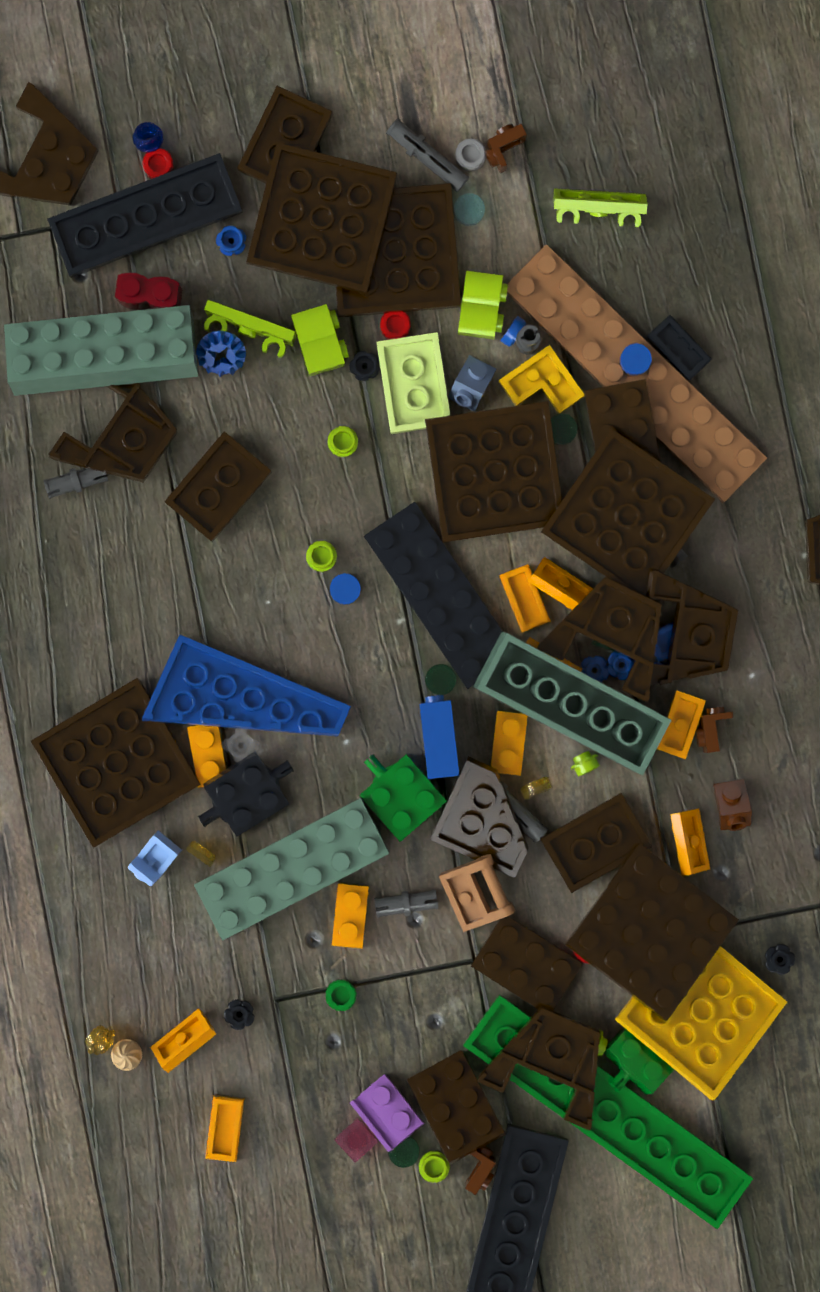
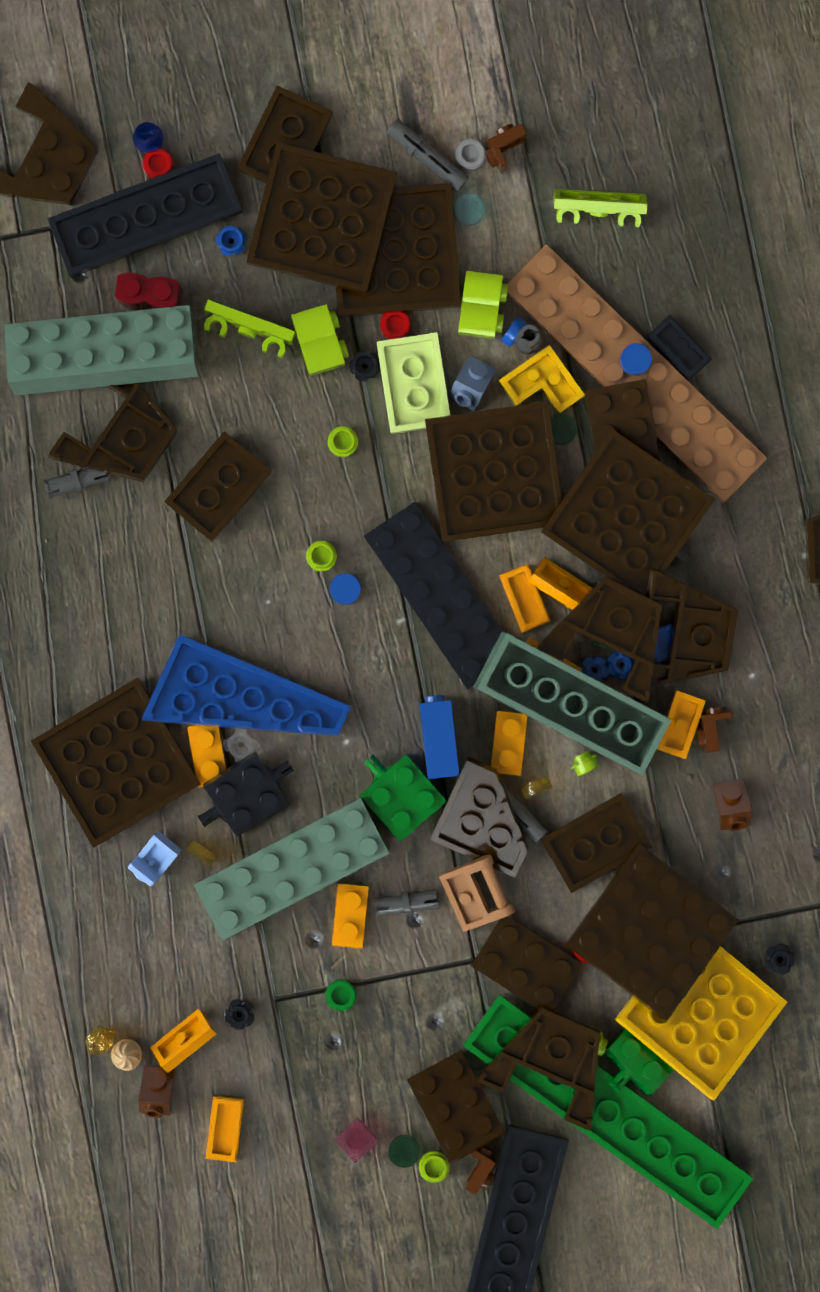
(156, 1092): none -> reddish brown bracket
(217, 342): blue gear -> none
(387, 1113): medium lavender plate -> none
(440, 679): clear green tile -> none
(690, 842): light orange plate -> none

